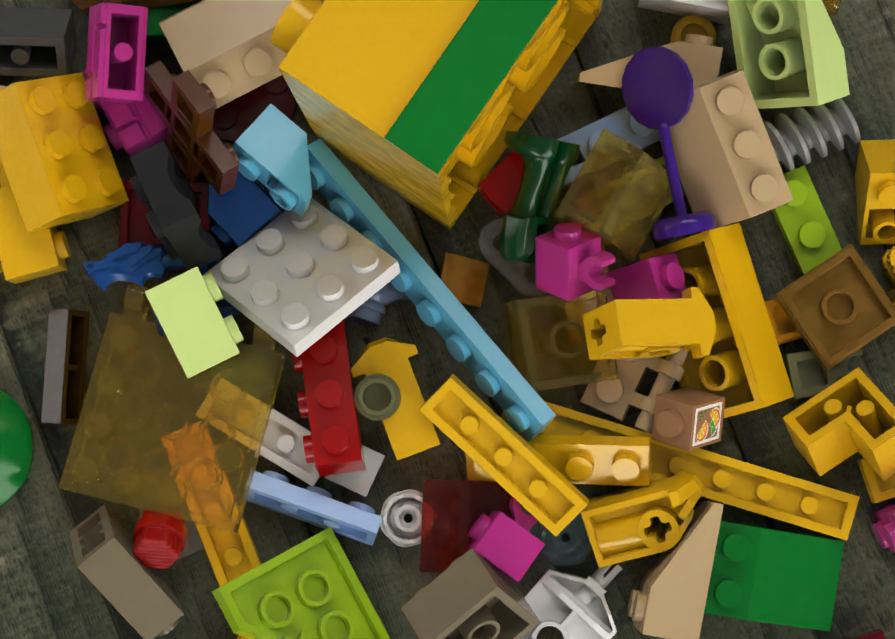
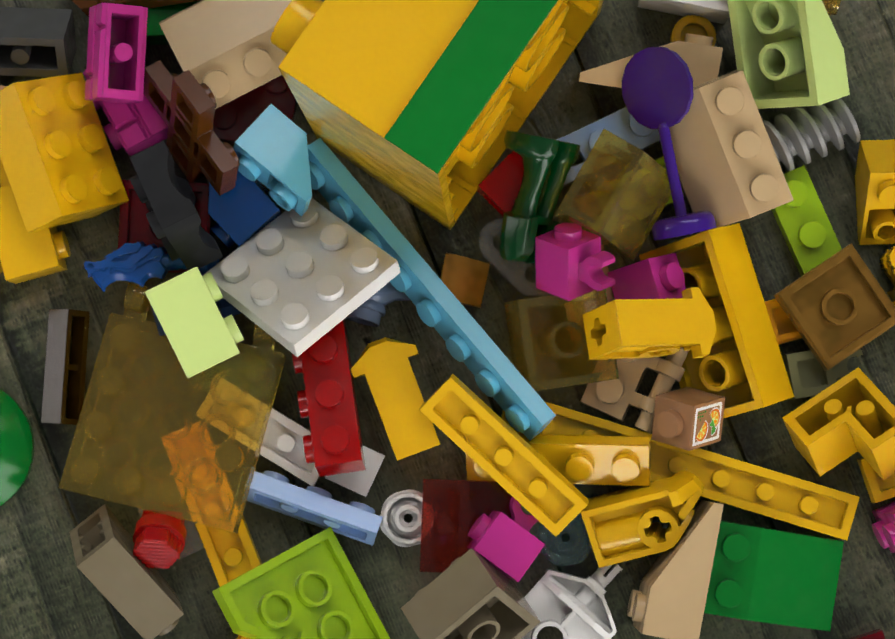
(377, 397): olive plate -> none

